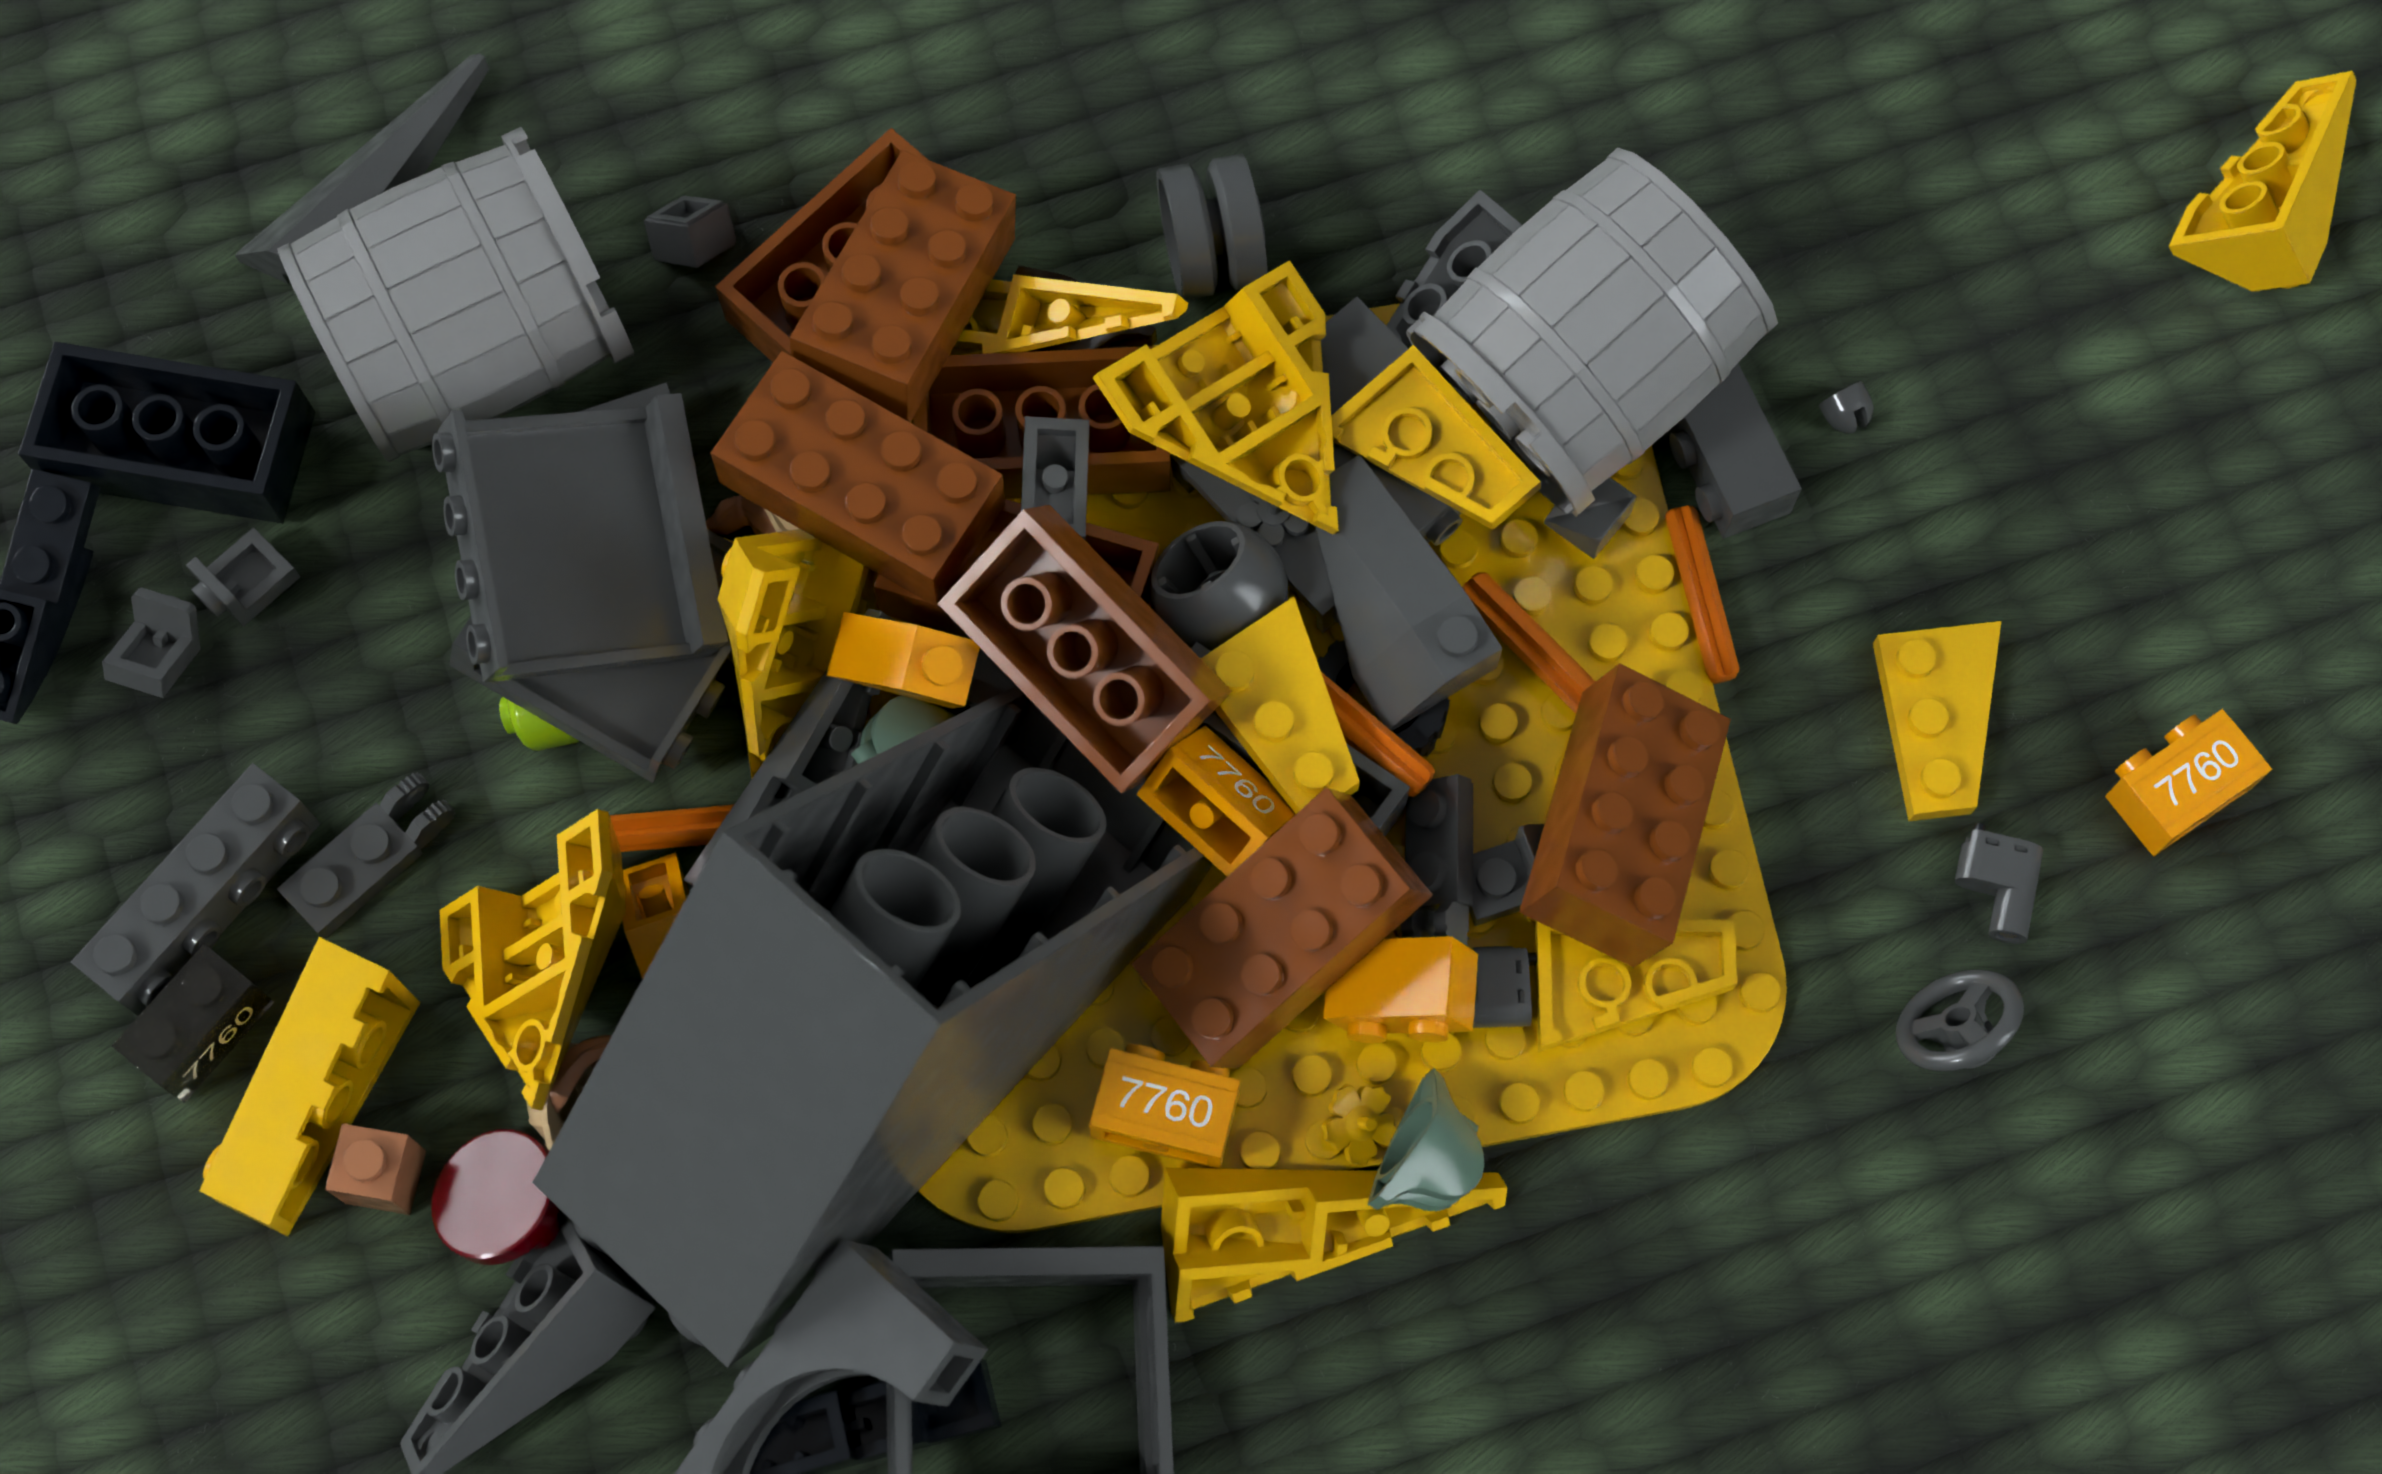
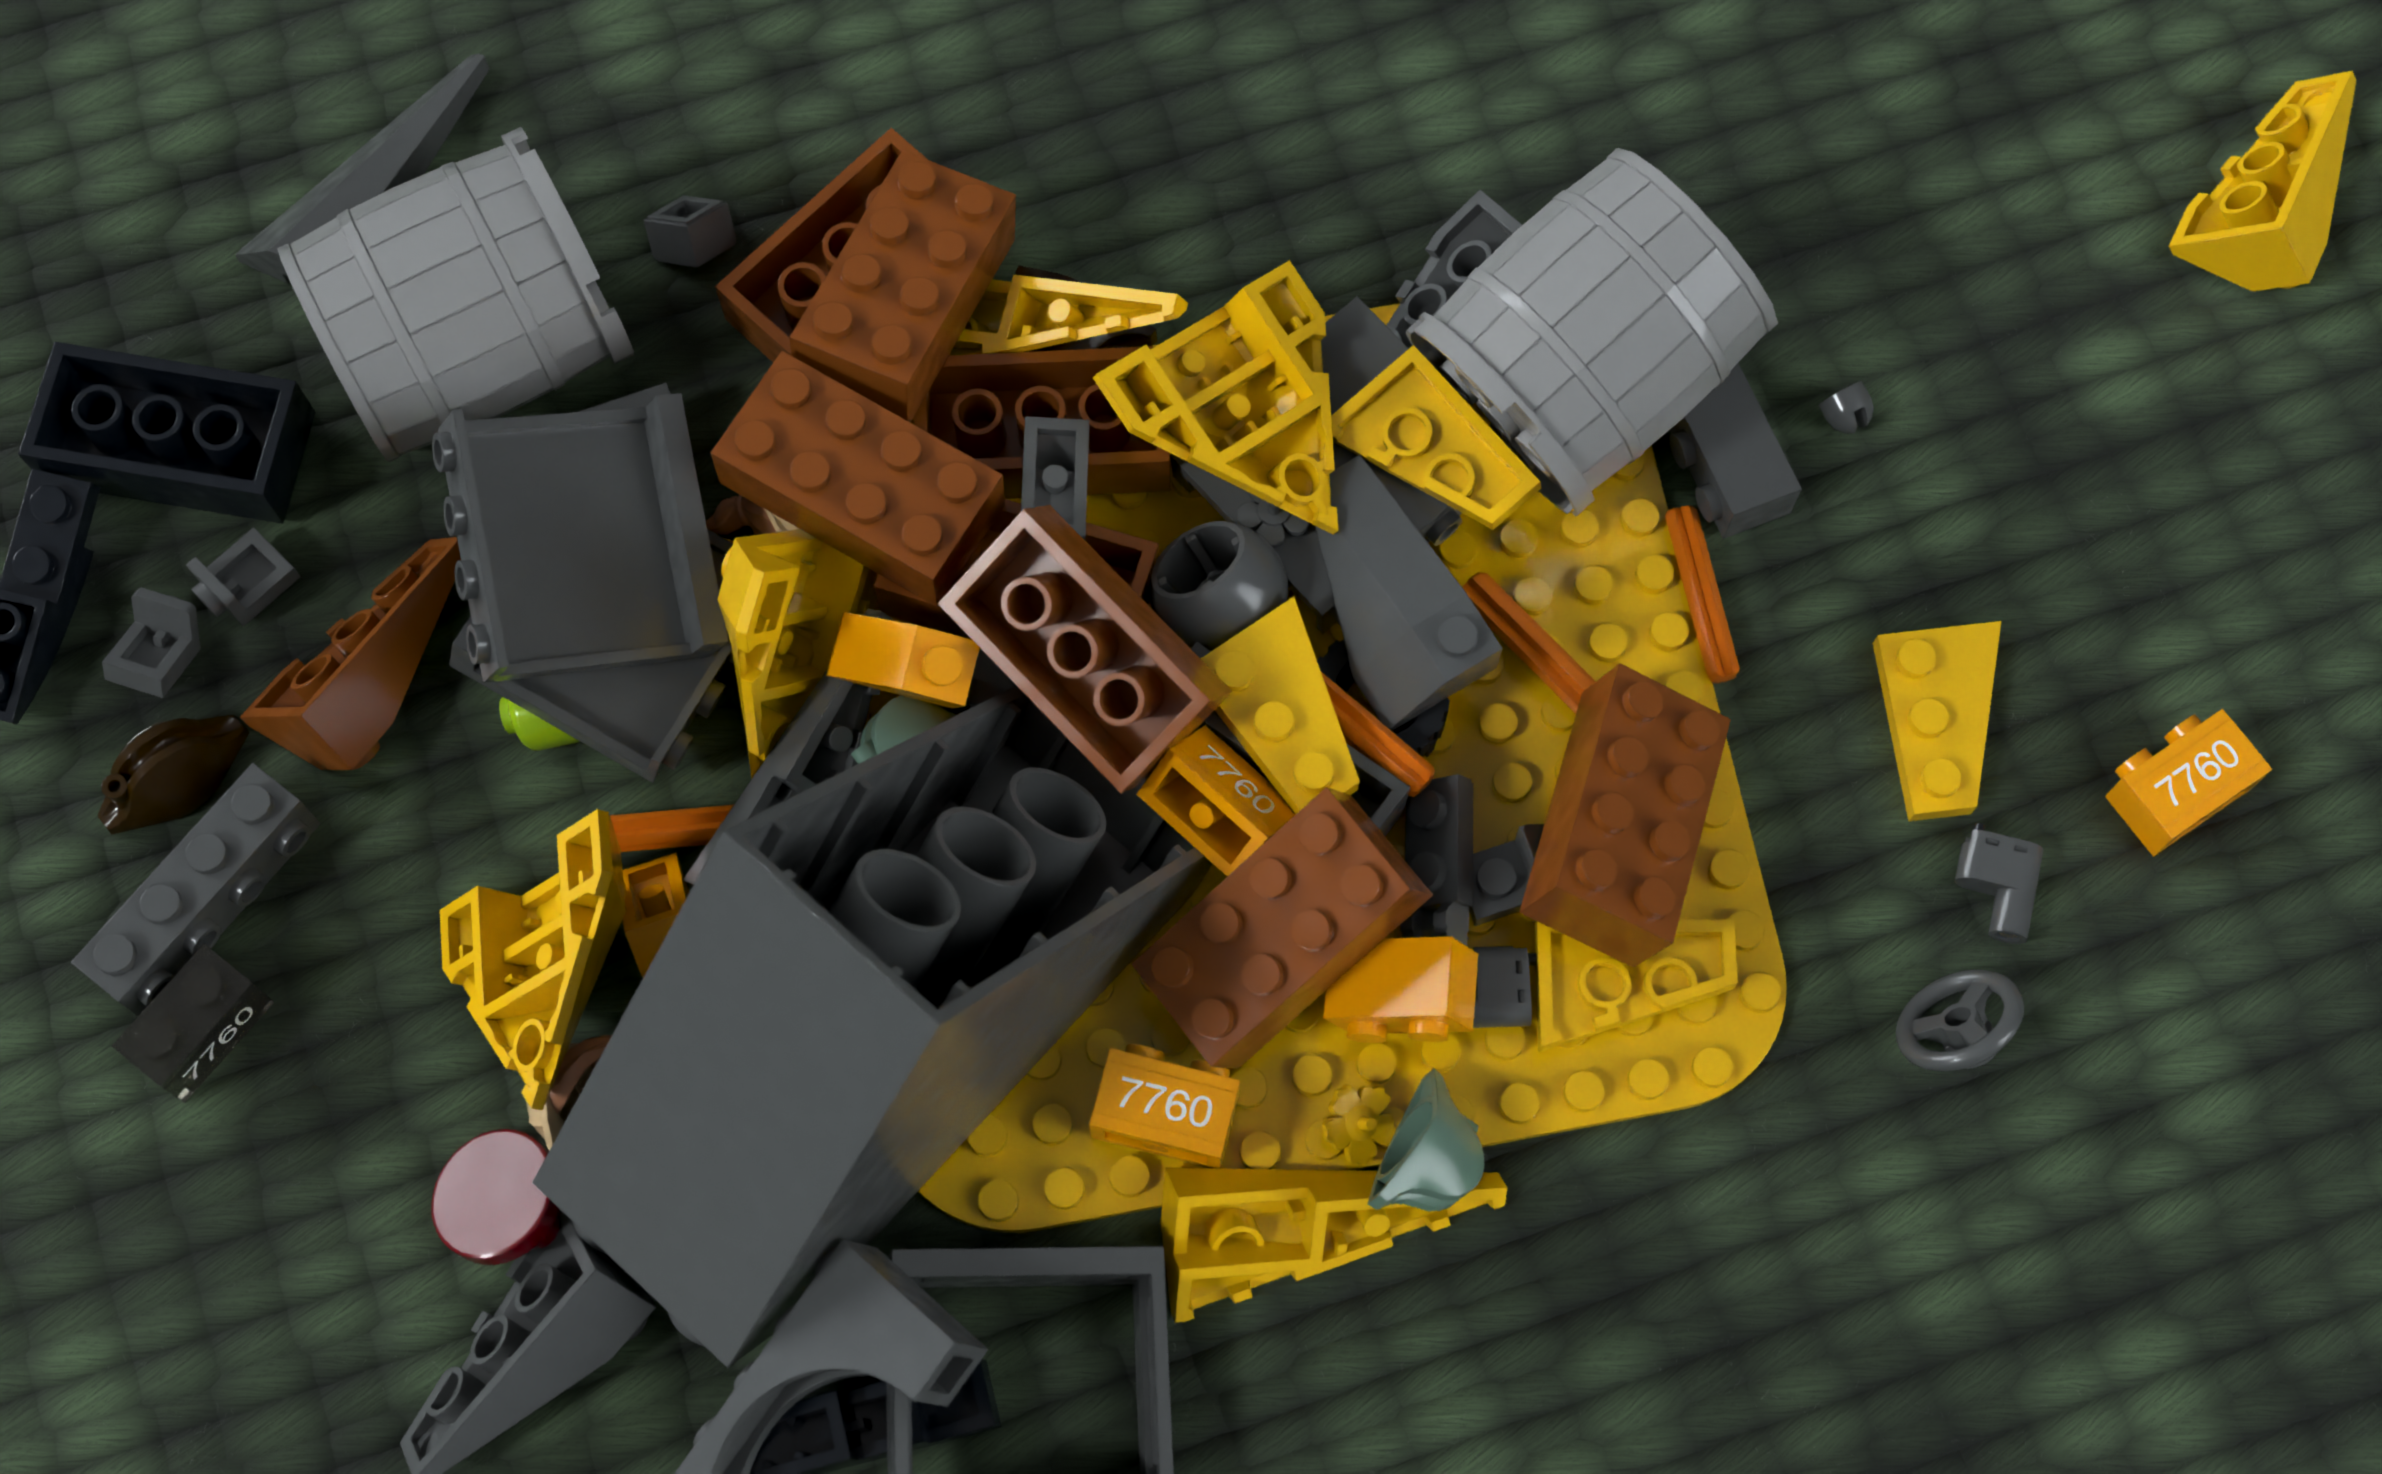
(169, 771): none -> dark brown hat
(308, 1083): yellow wedge -> none
(354, 688): none -> dark orange wedge
(365, 857): dark grey hinge -> none
(375, 1169): nougat brick -> none
(1222, 226): dark grey wheel -> none
(1598, 521): dark grey slope -> none

